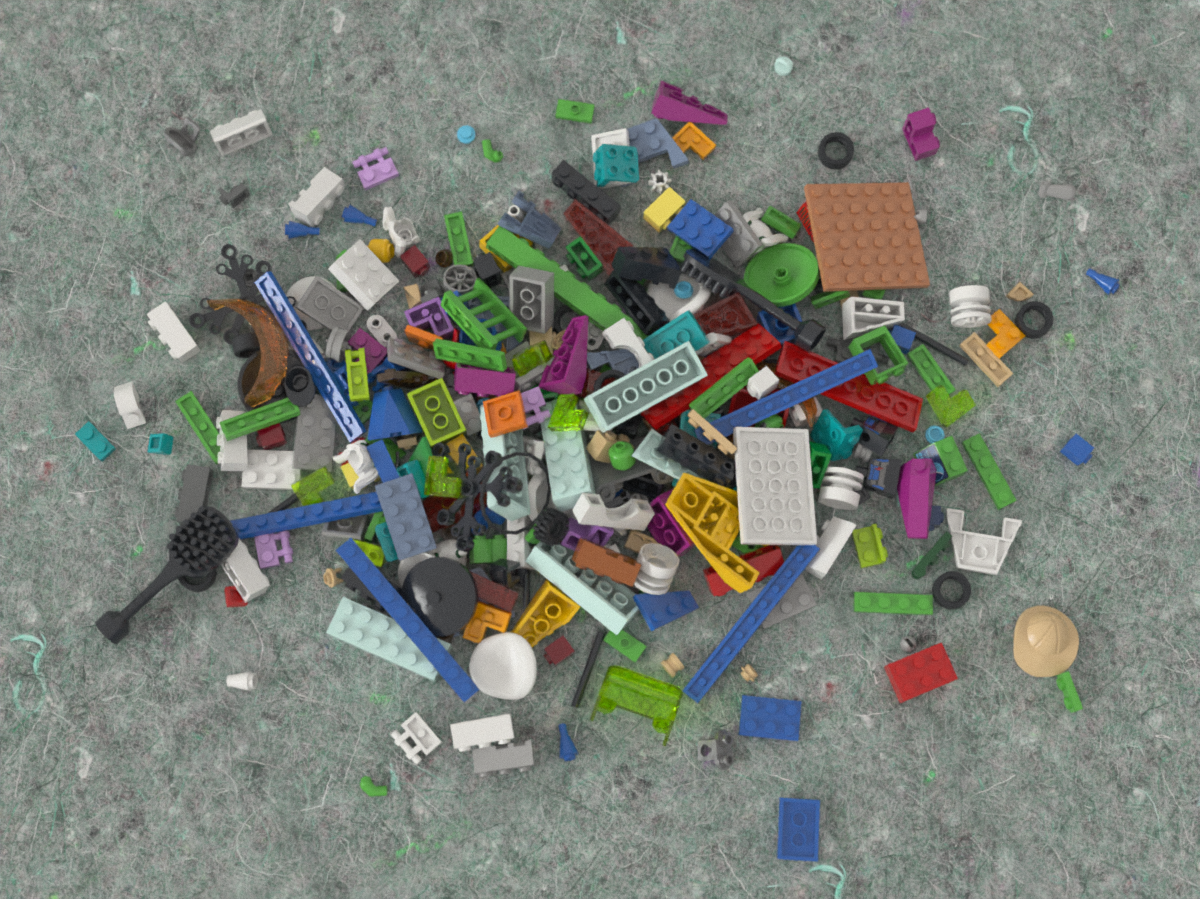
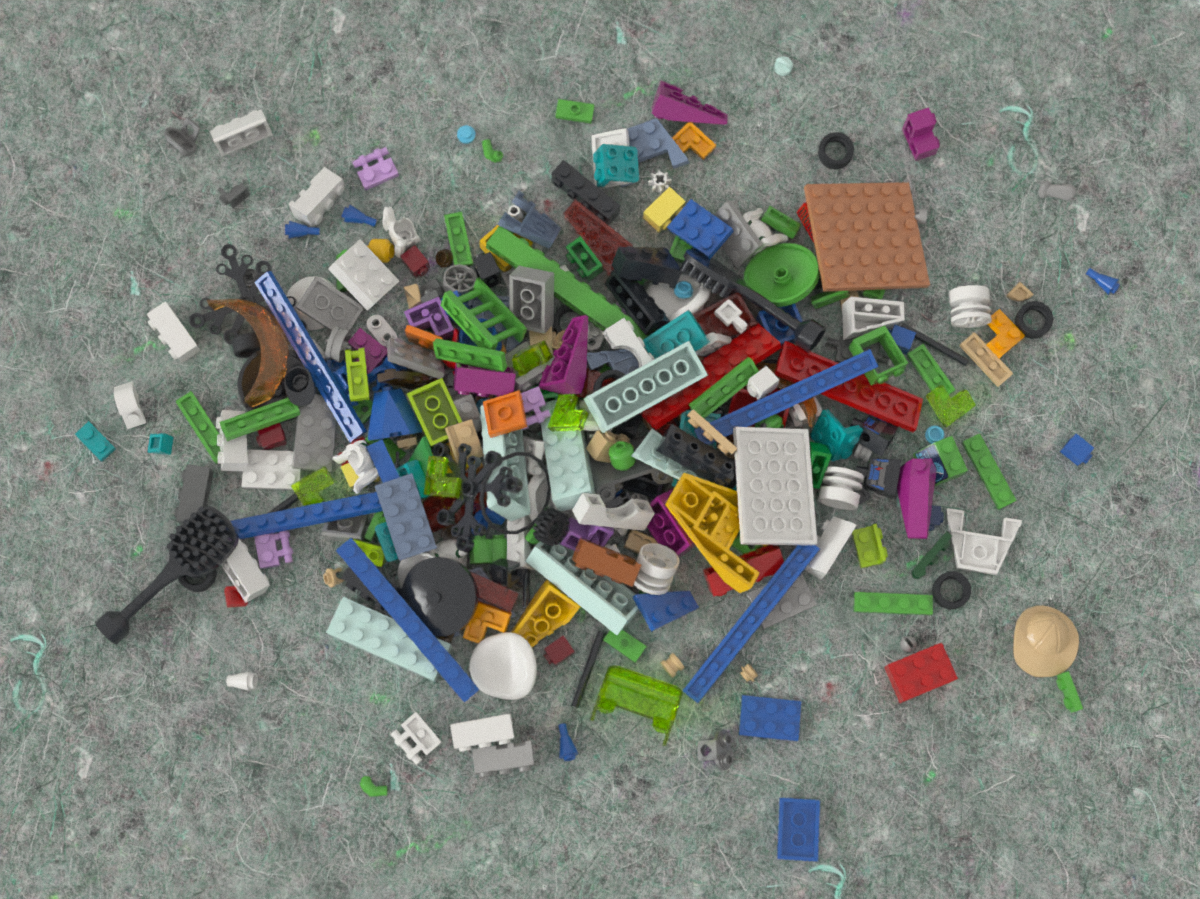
(464, 433): none -> tan plate
(729, 314): none -> white plate

